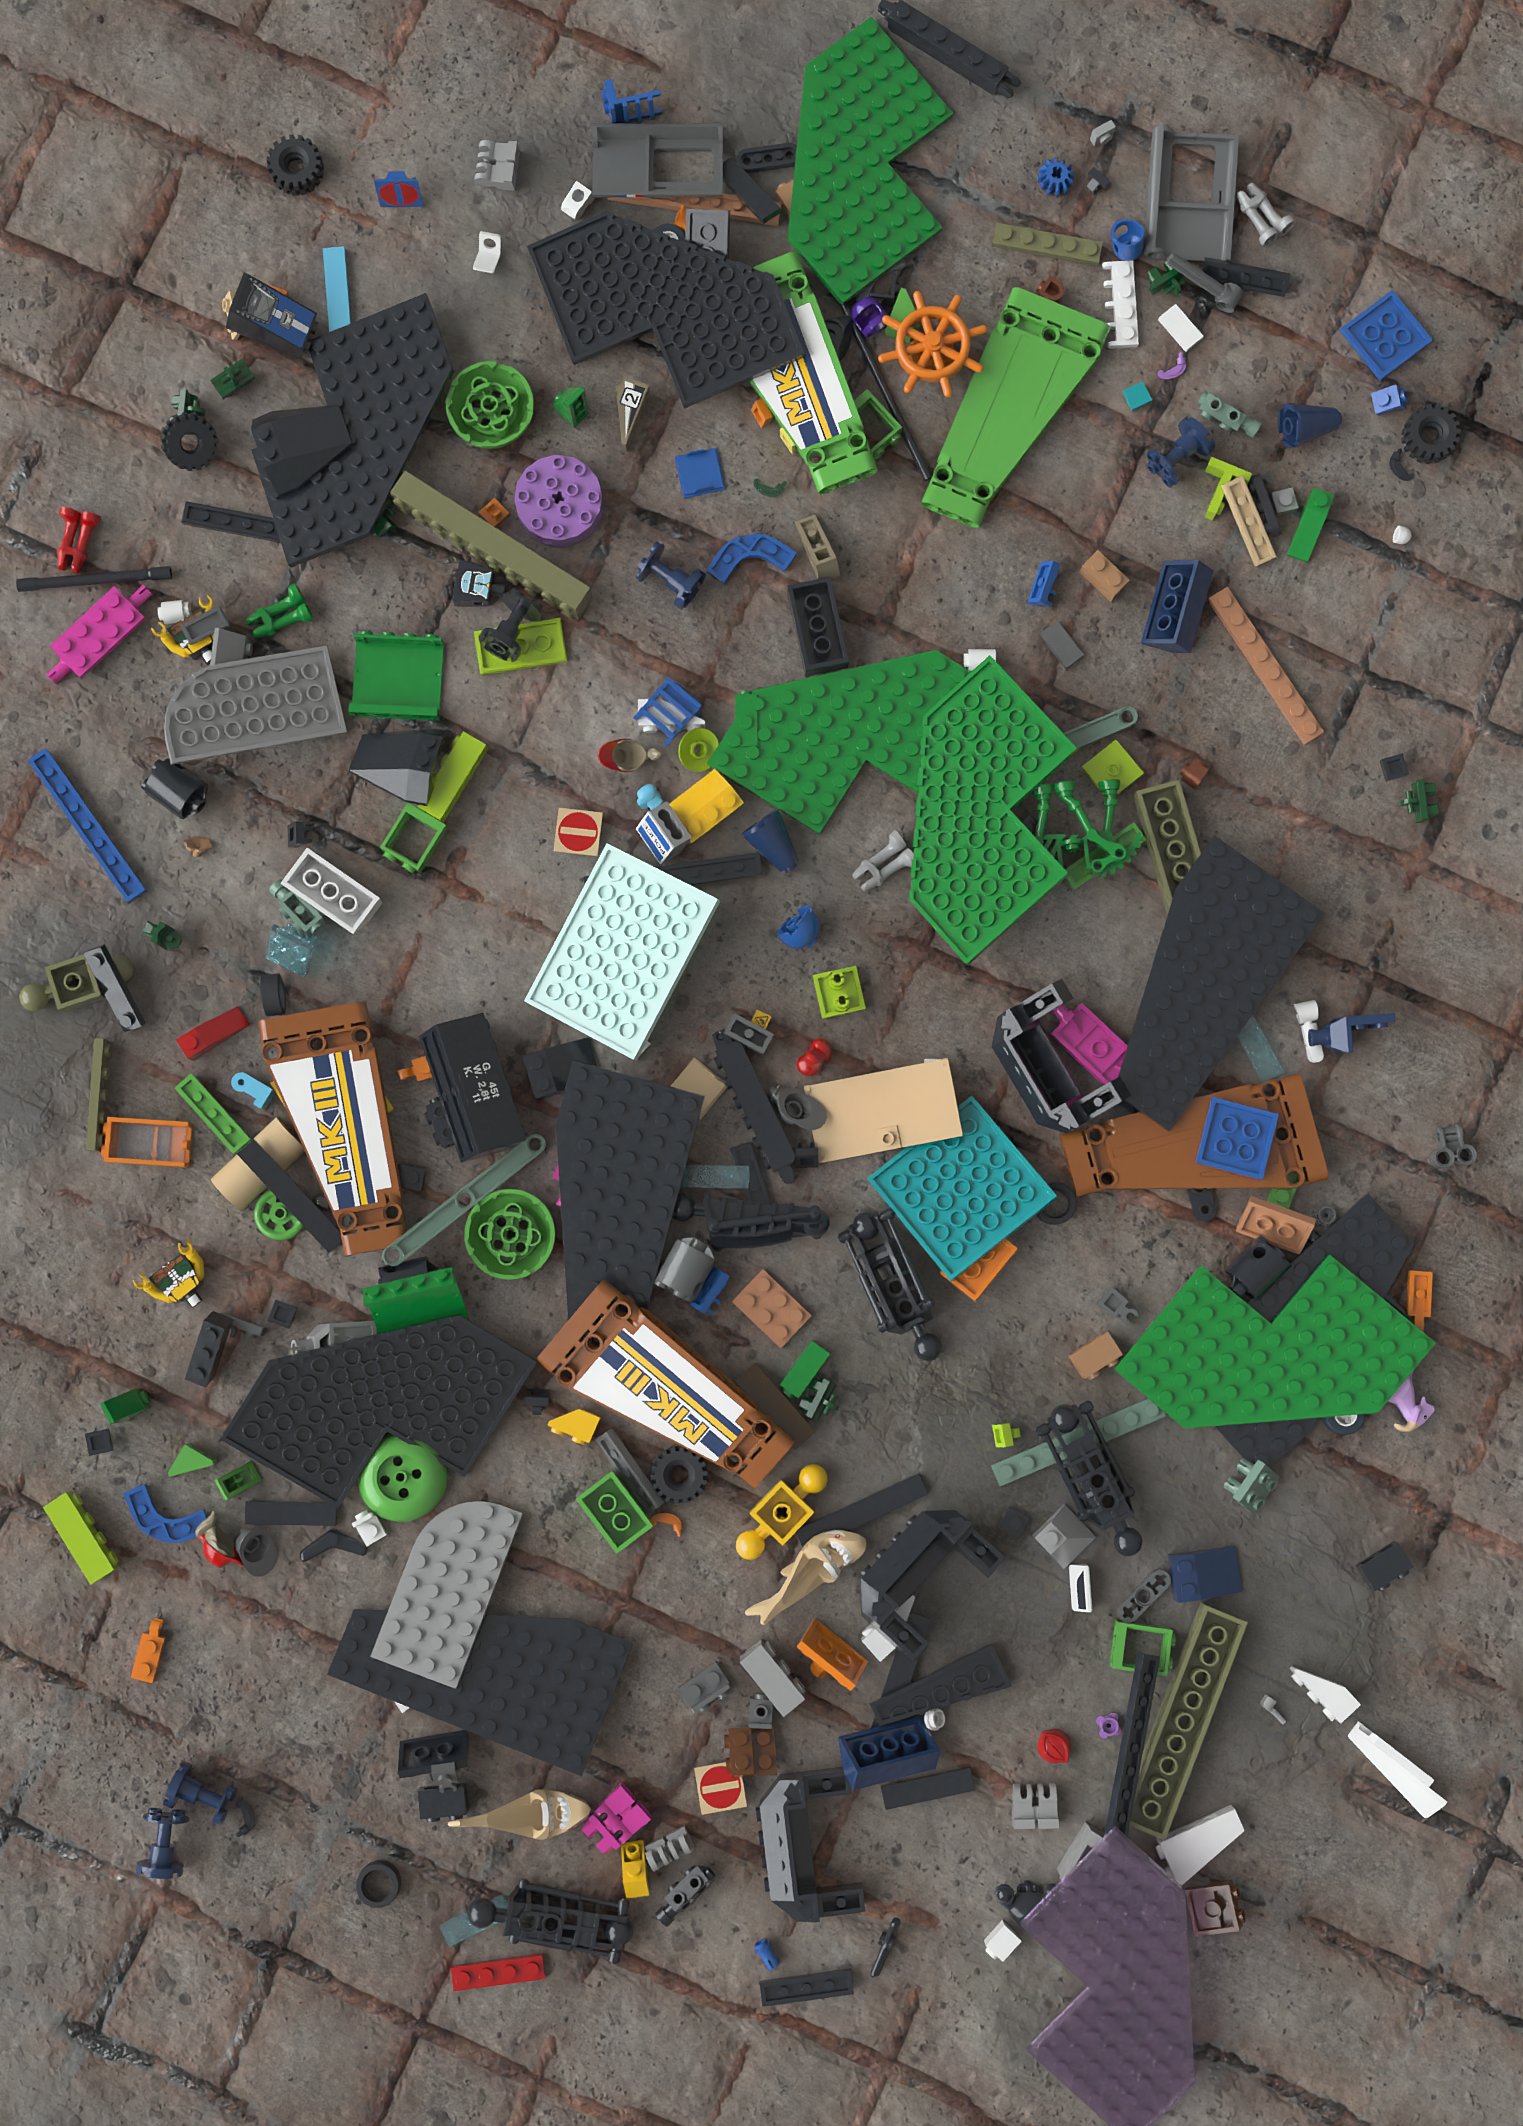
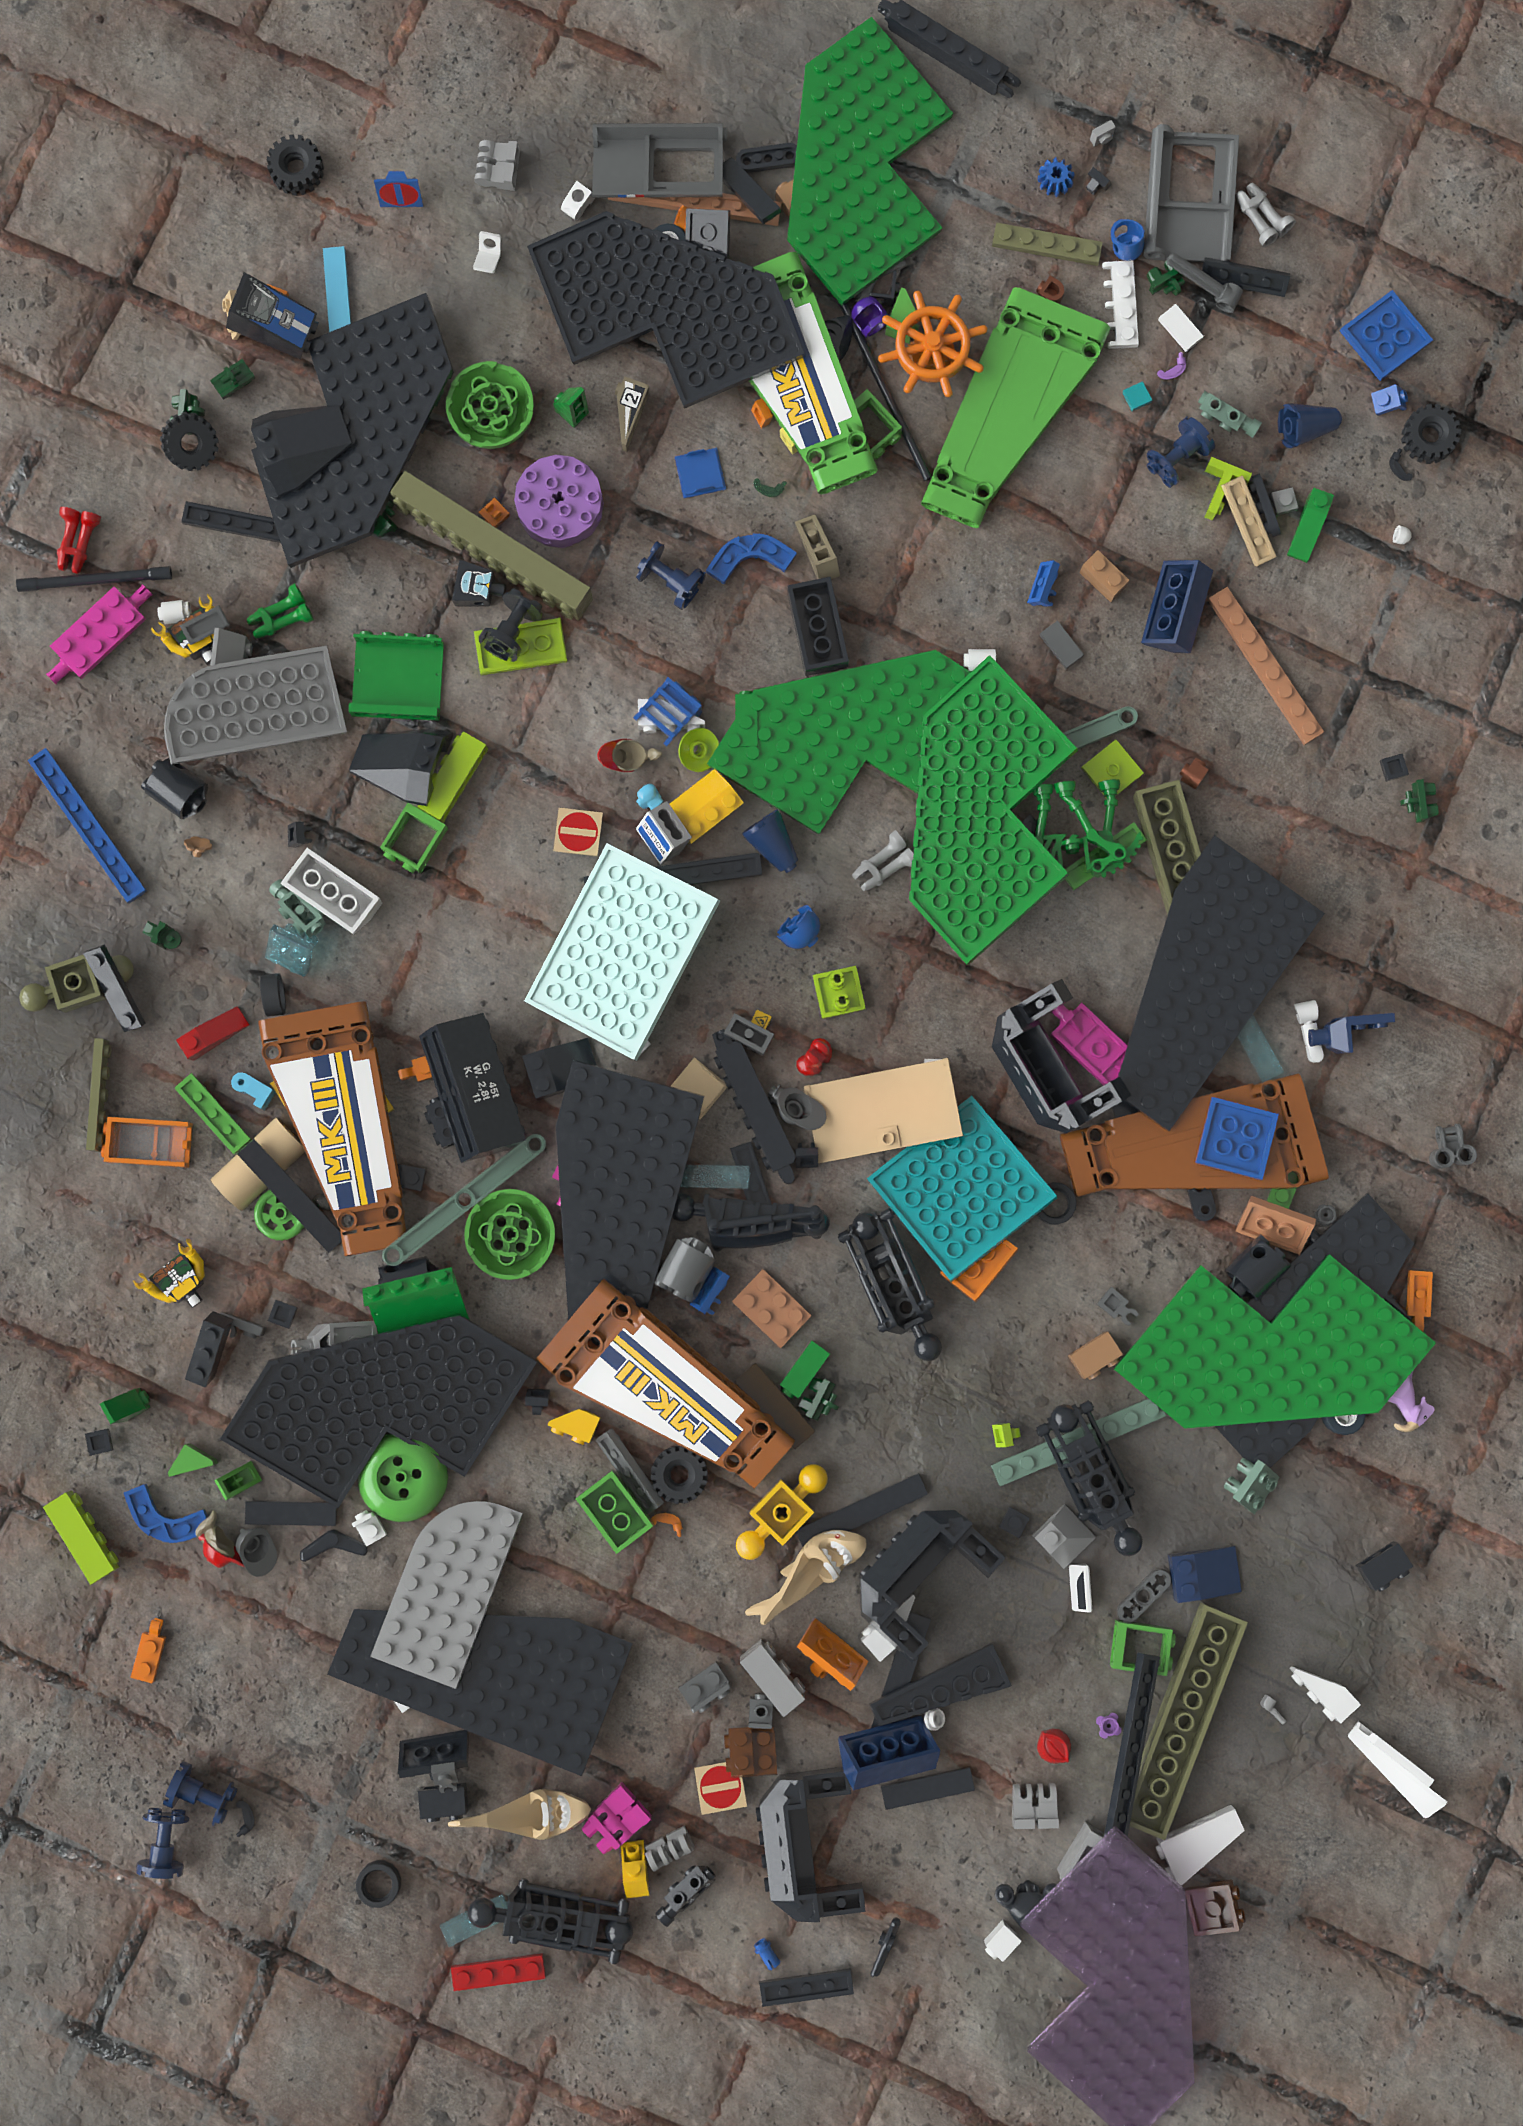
(618, 107): blue plate -> none

